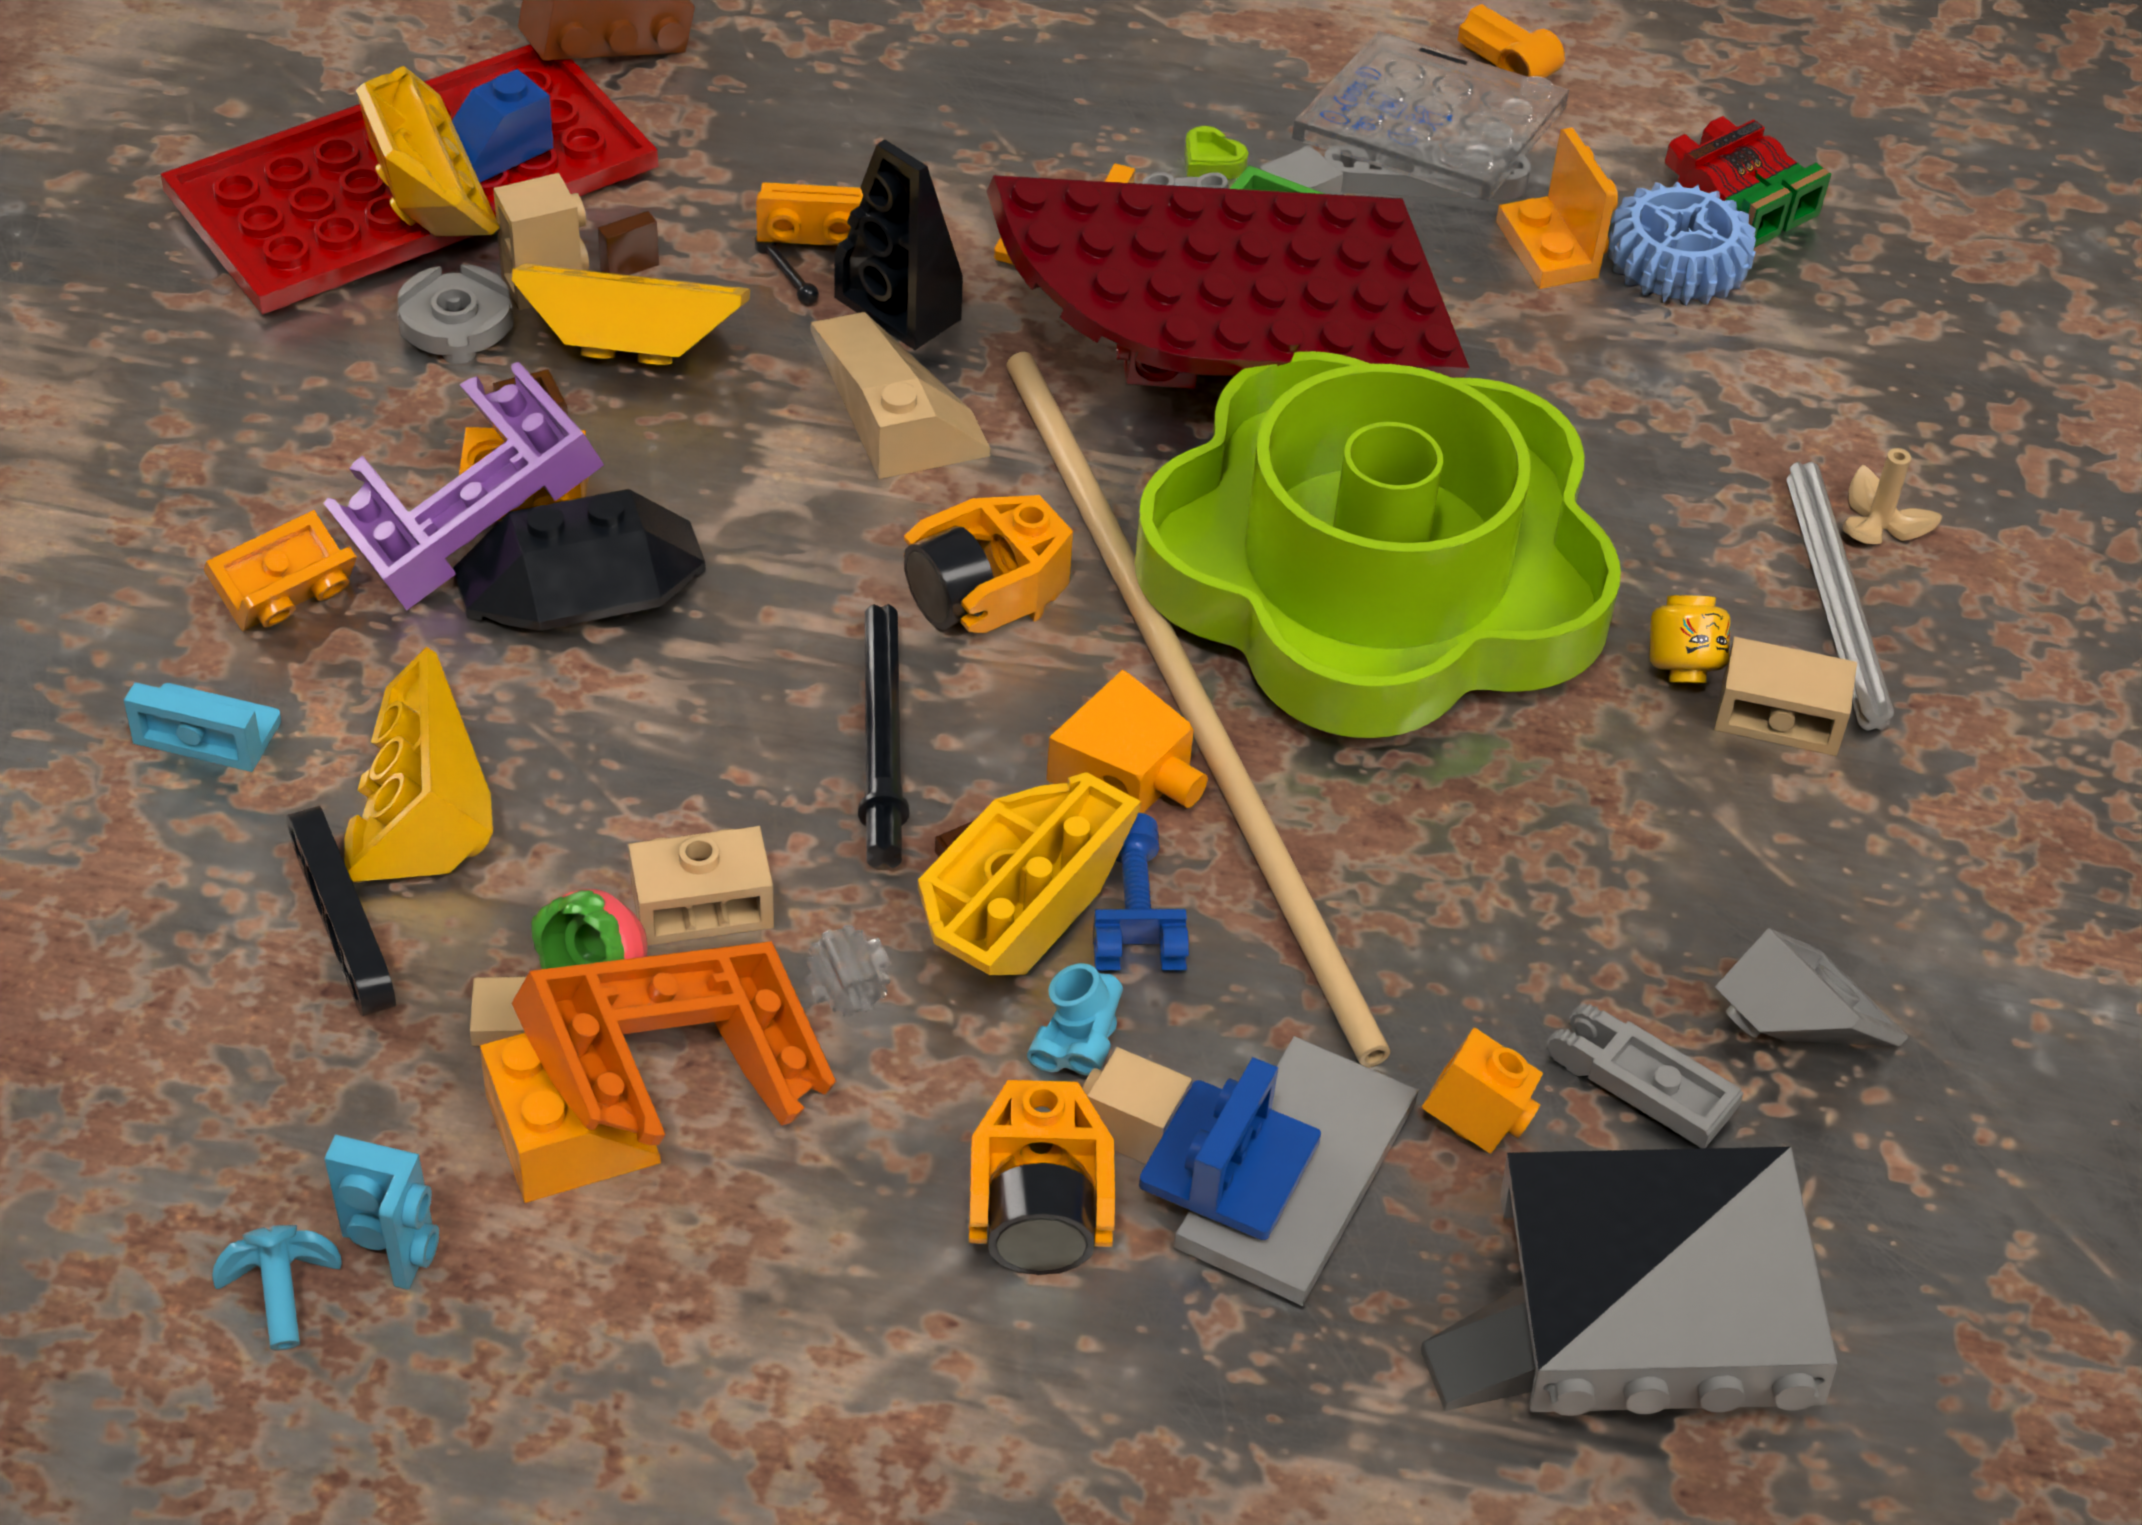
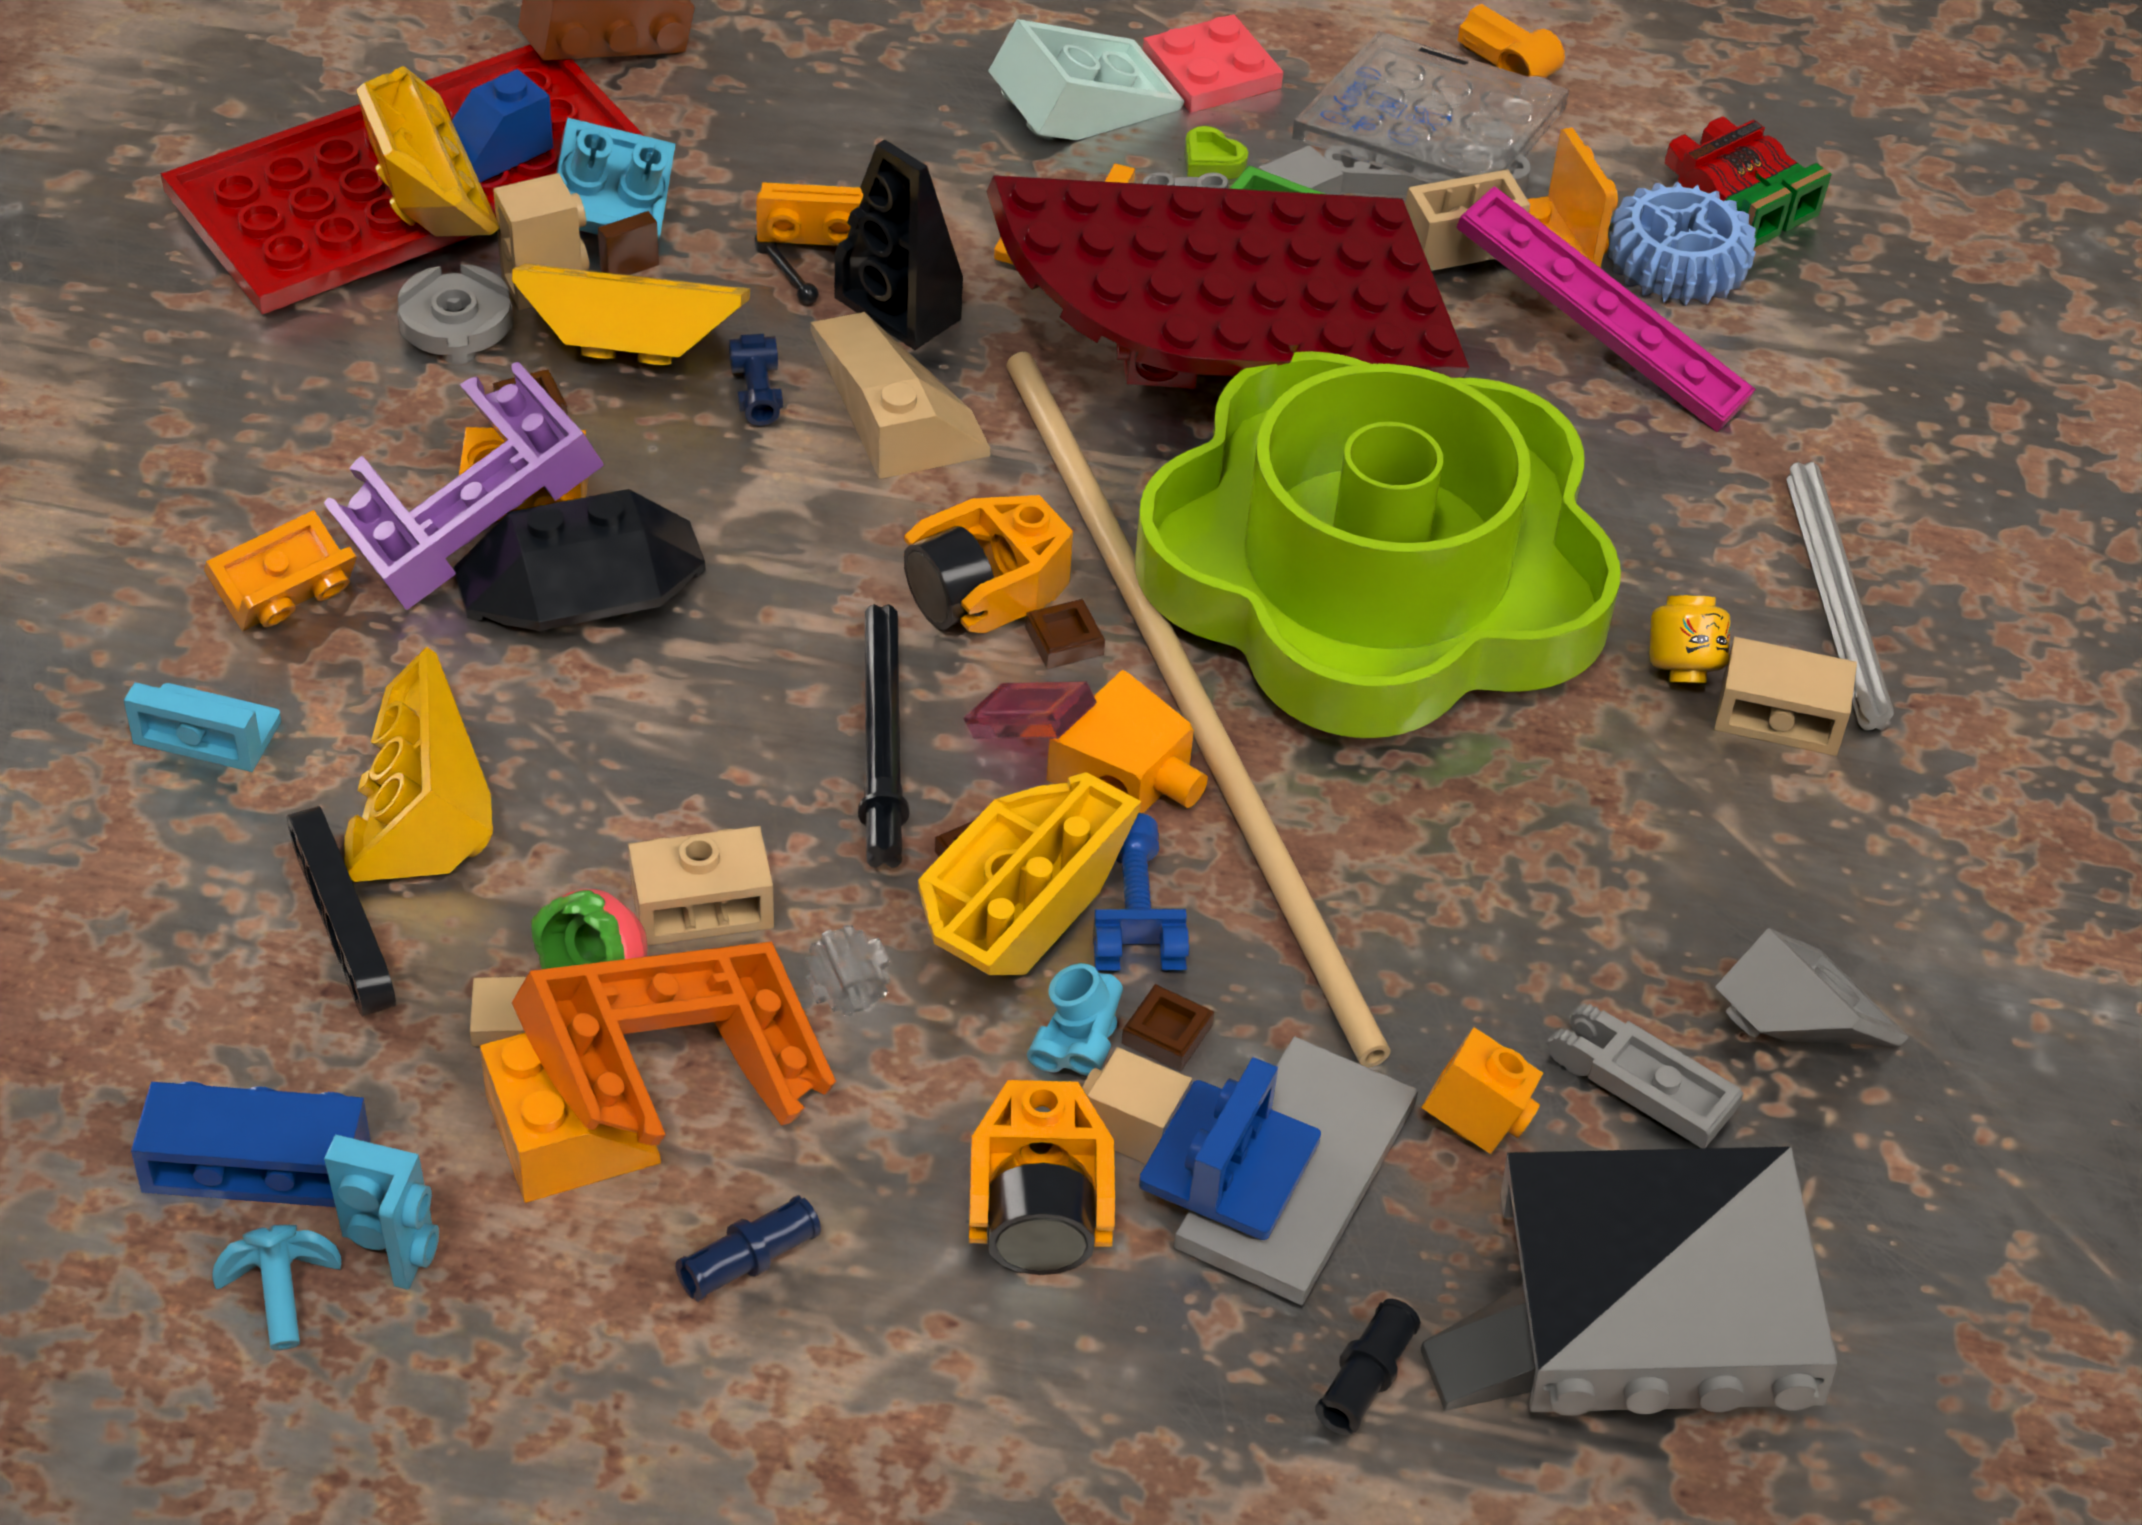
(242, 1142): none -> blue brick
(615, 172): none -> medium azure plate
(748, 1248): none -> dark blue pin
(754, 357): none -> dark blue bar
(1030, 710): none -> clear pink tile
(1065, 633): none -> reddish brown tile
(1079, 81): none -> light aqua slope
(1167, 1027): none -> reddish brown tile
(1213, 63): none -> coral plate
(1367, 1366): none -> black pin
(1438, 207): none -> tan brick
(1605, 308): none -> dark pink tile
(1878, 502): tan plant -> none

